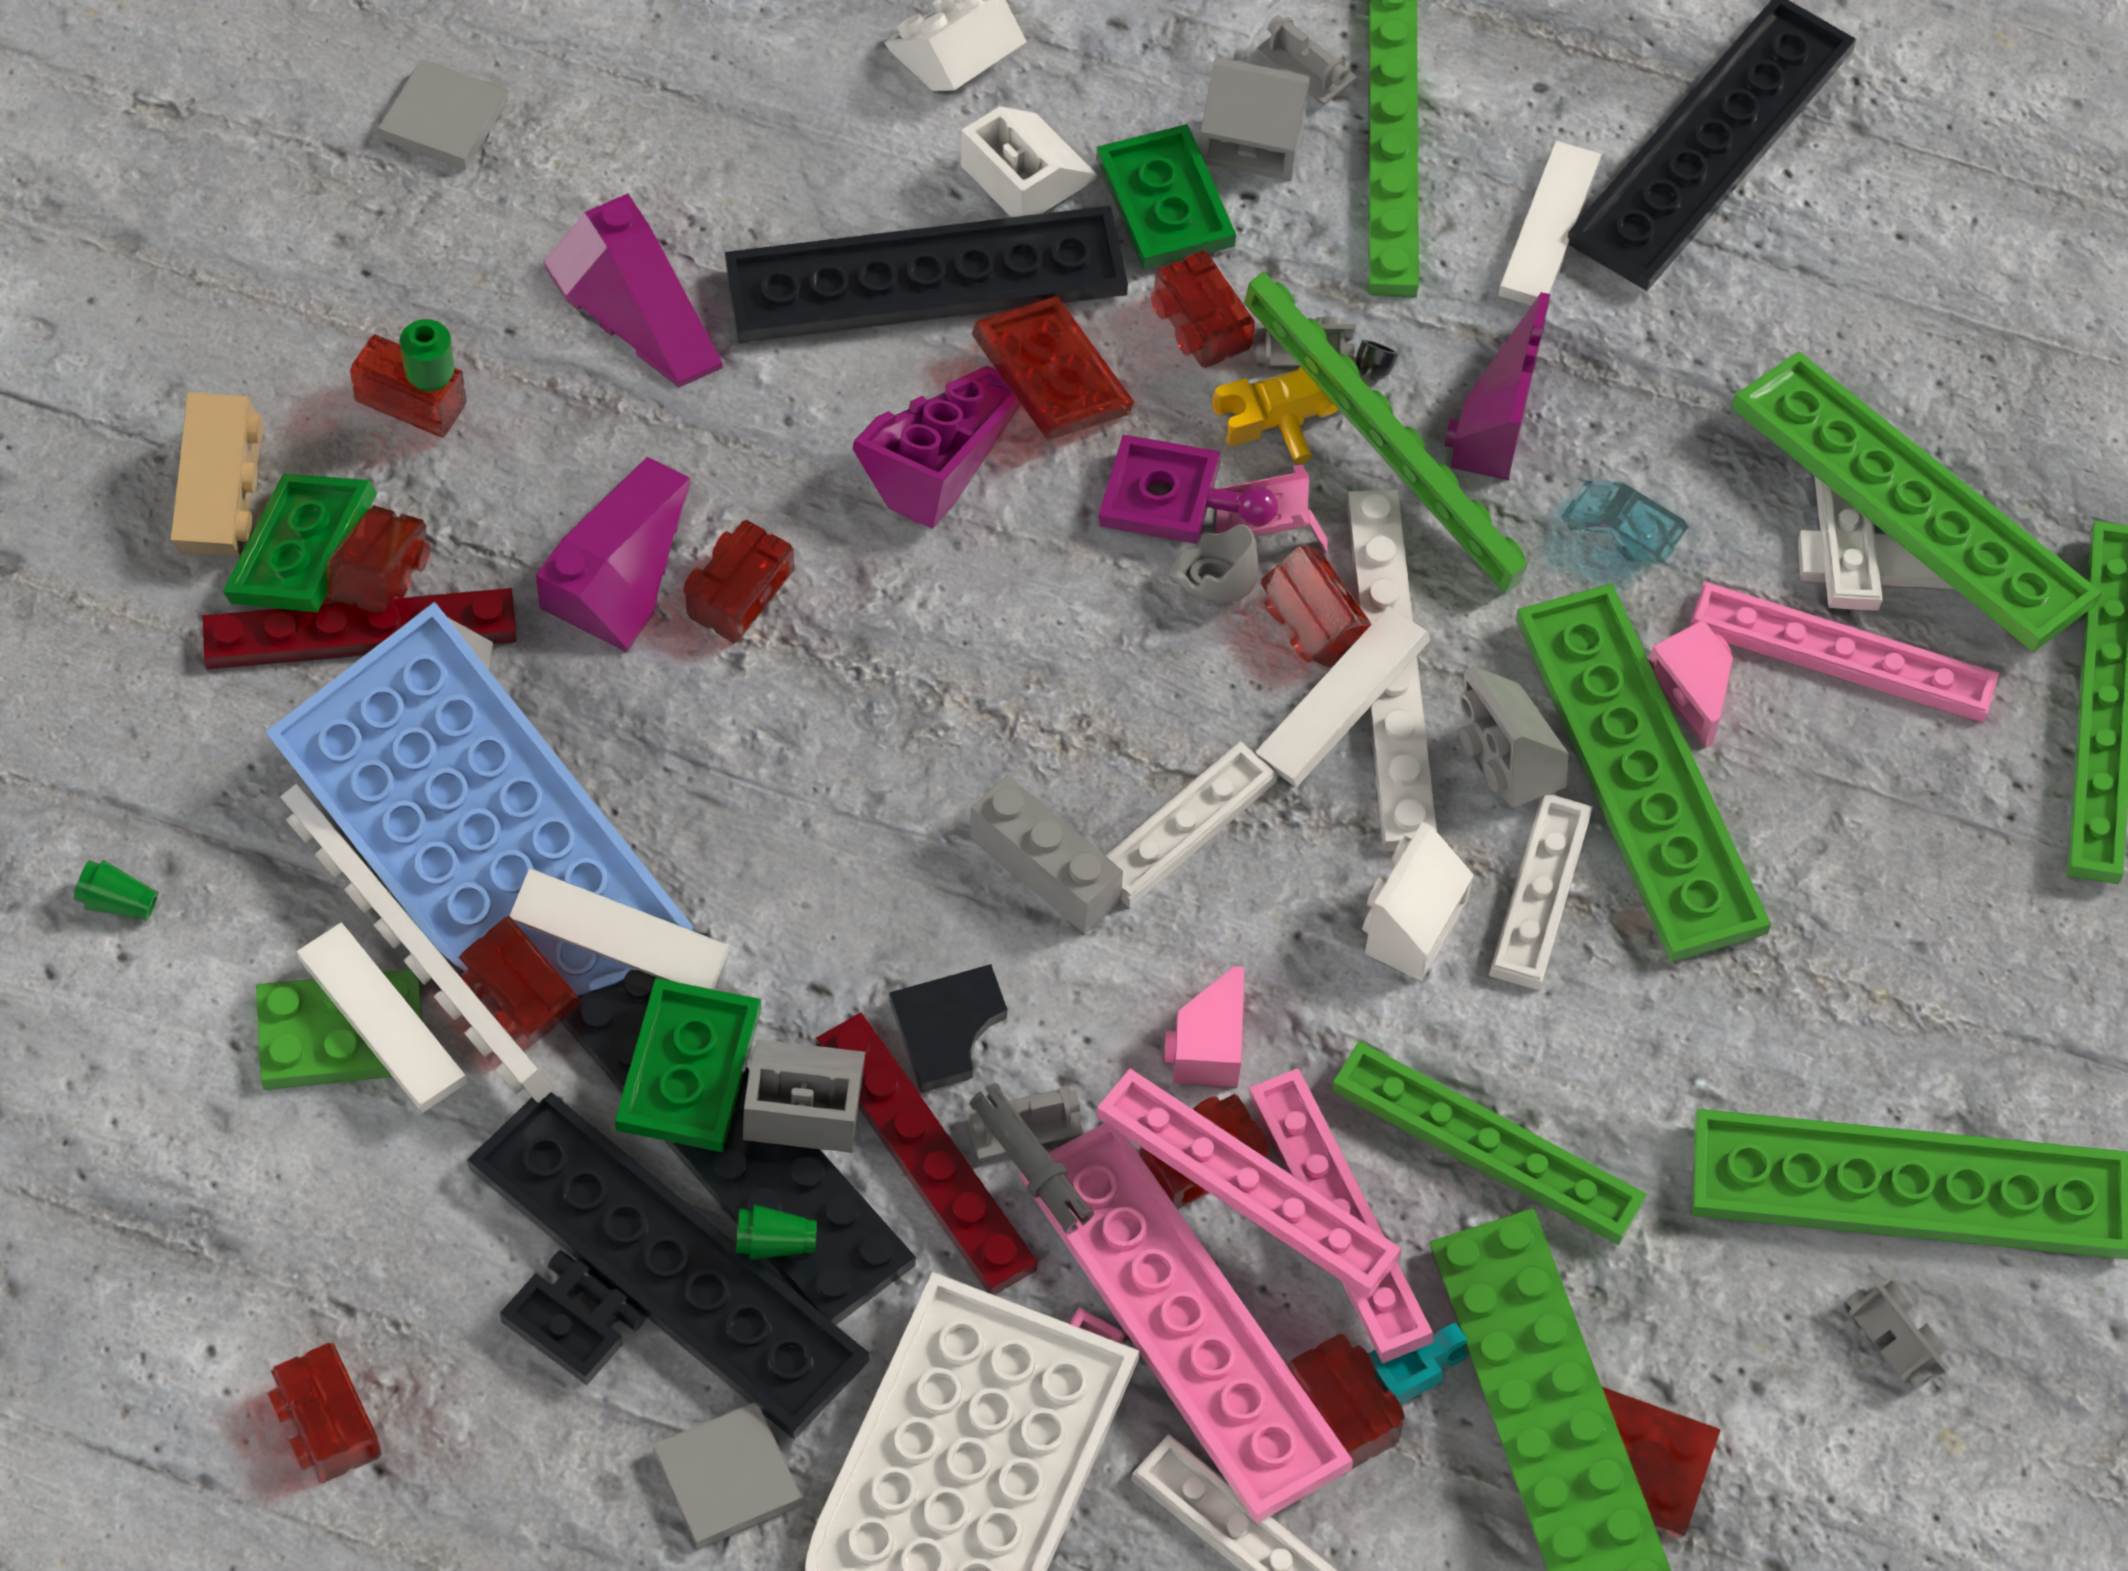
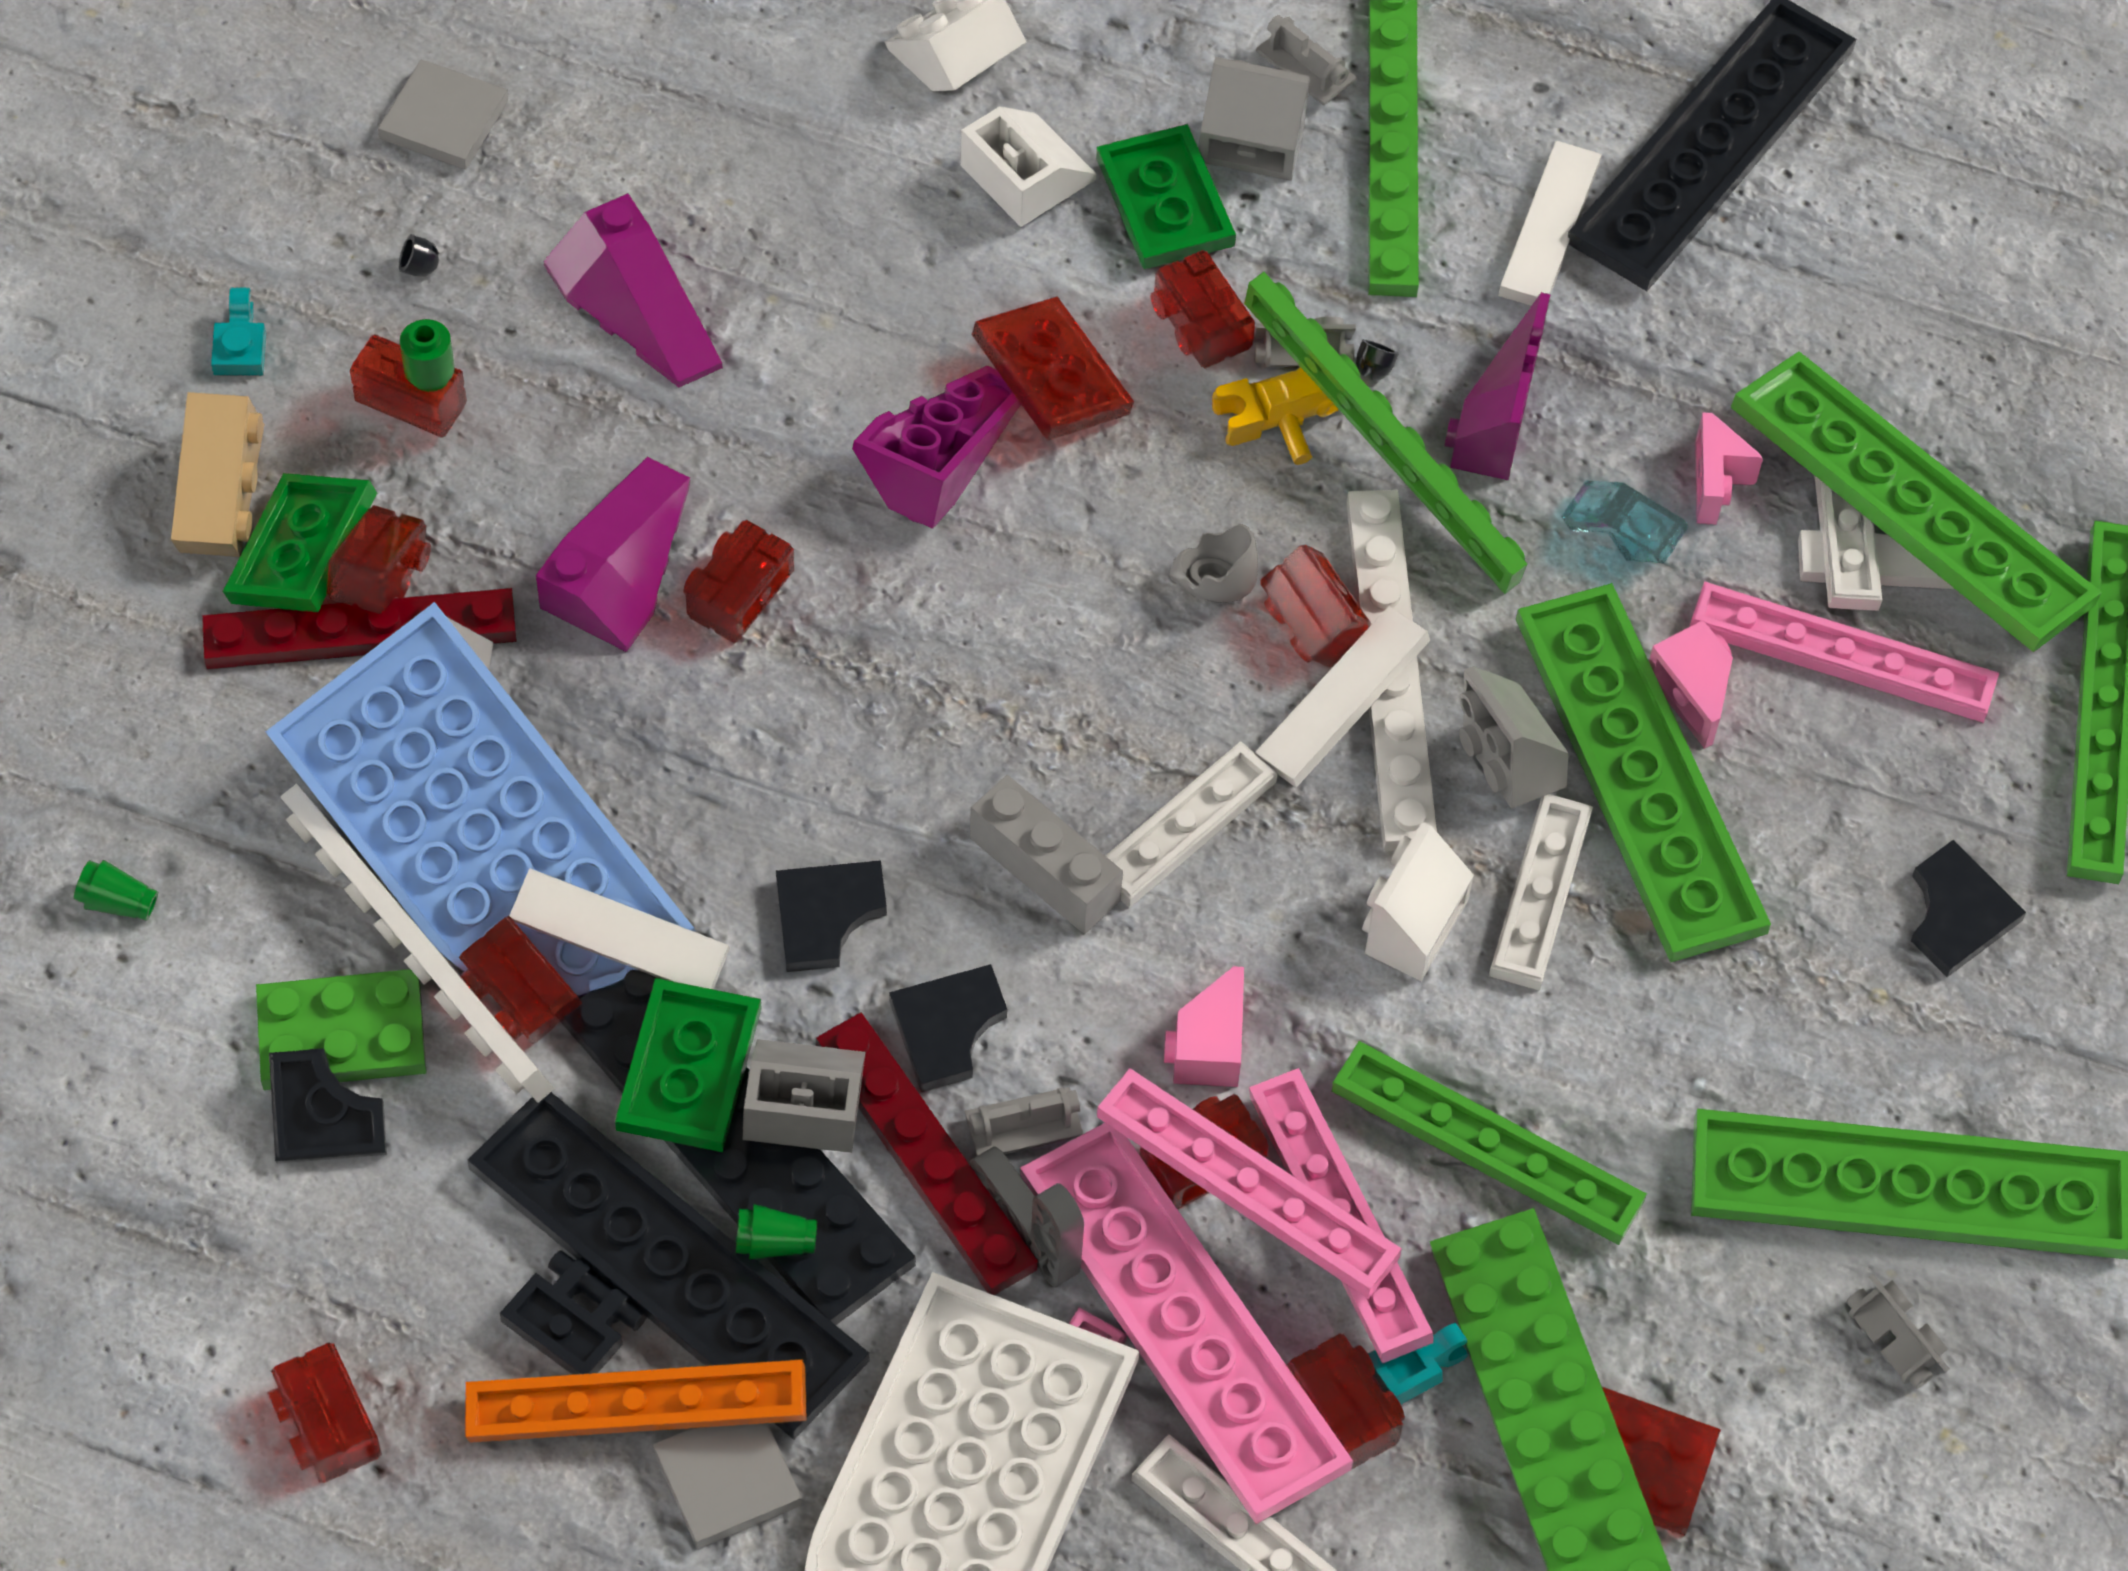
(240, 343): none -> teal plate
(317, 1114): none -> black tile
(382, 1017): white tile -> none
(418, 256): none -> black hinge
(635, 1401): none -> orange plate
(824, 907): none -> black tile
(924, 273): black plate -> none
(1044, 1175): dark grey pin -> none
(1046, 1222): none -> dark grey beam
(1182, 510): magenta plate -> none
(1292, 513): bright pink piece -> none
(1720, 462): none -> bright pink slope
(1963, 909): none -> black tile

